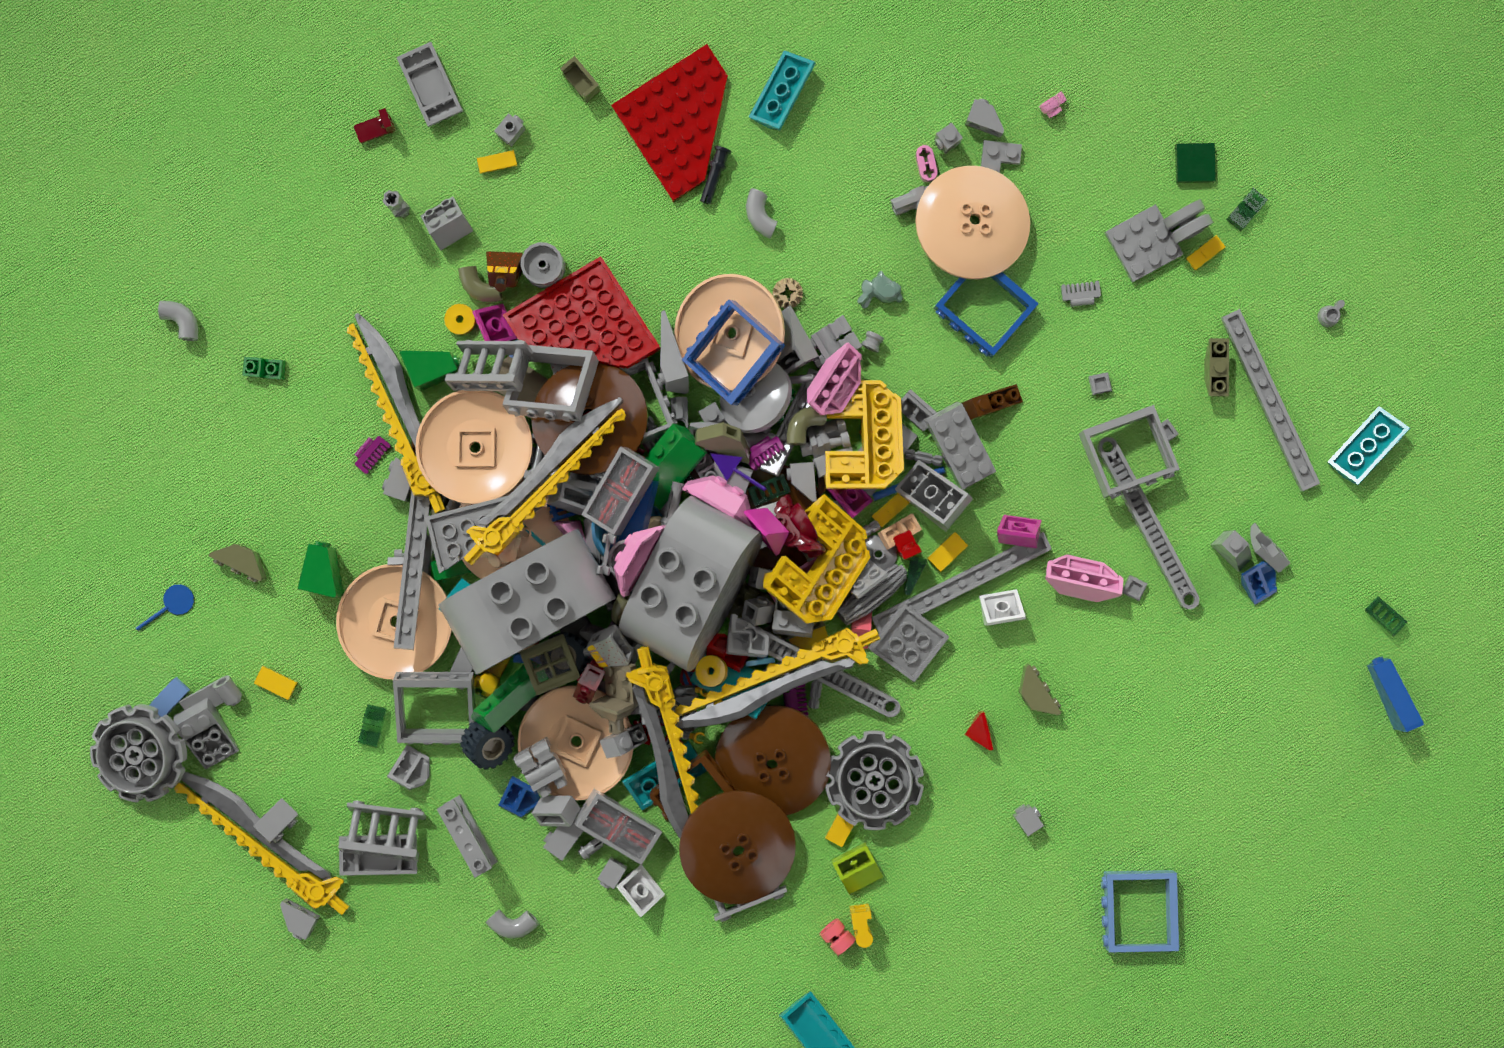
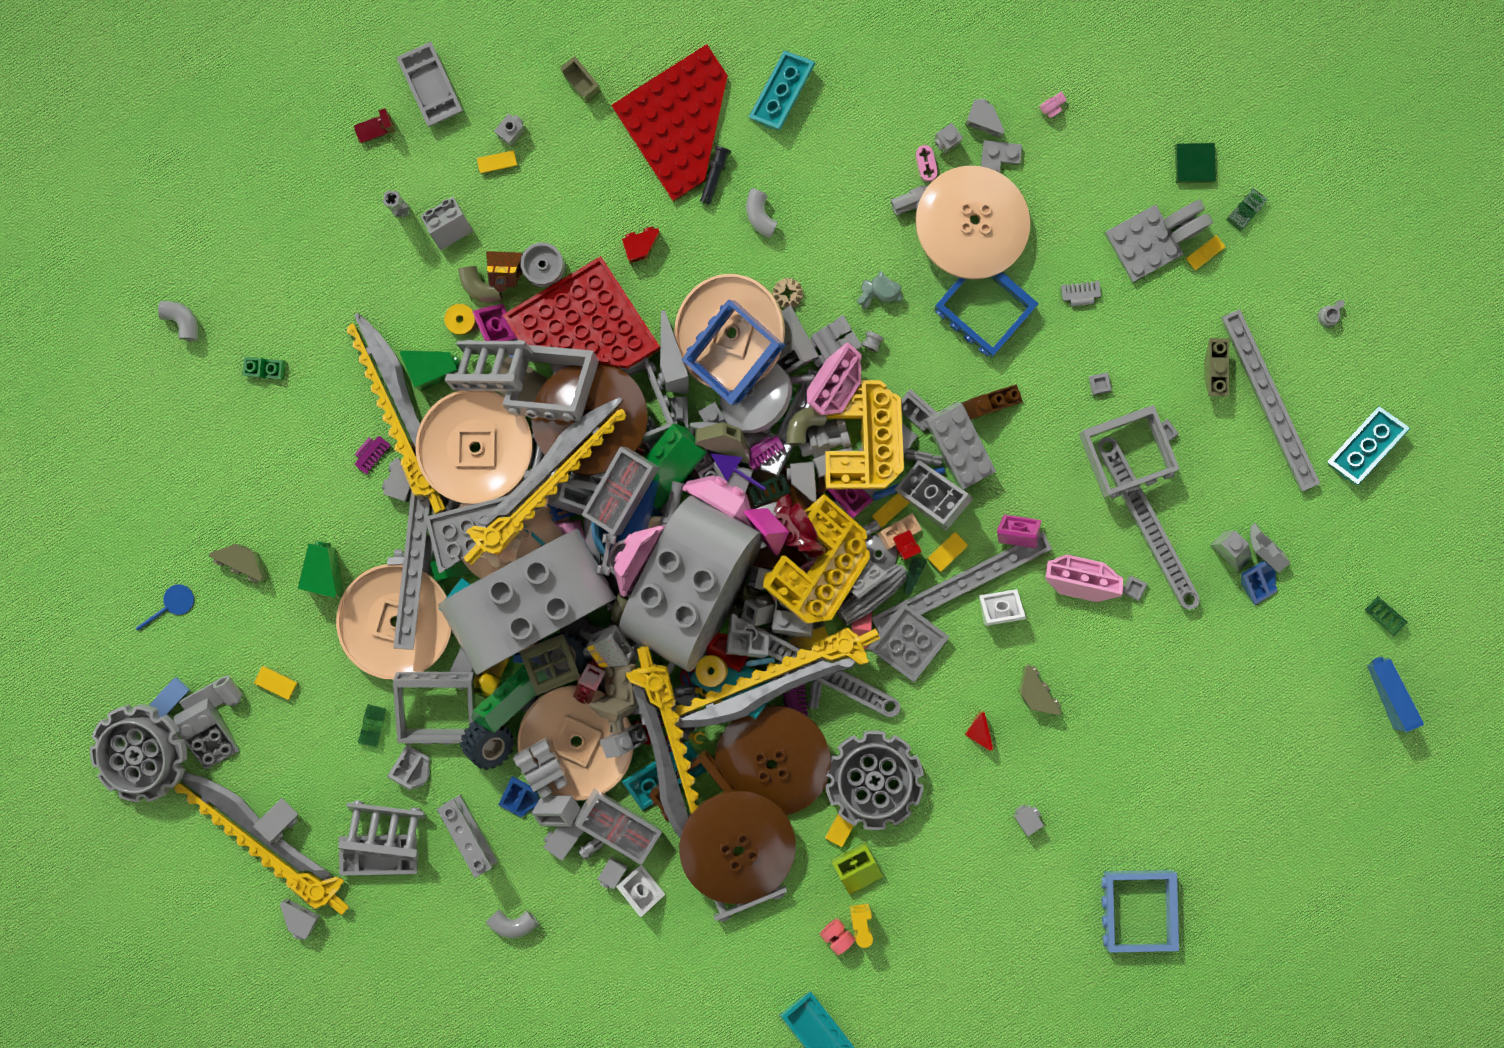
(640, 245): none -> red slope

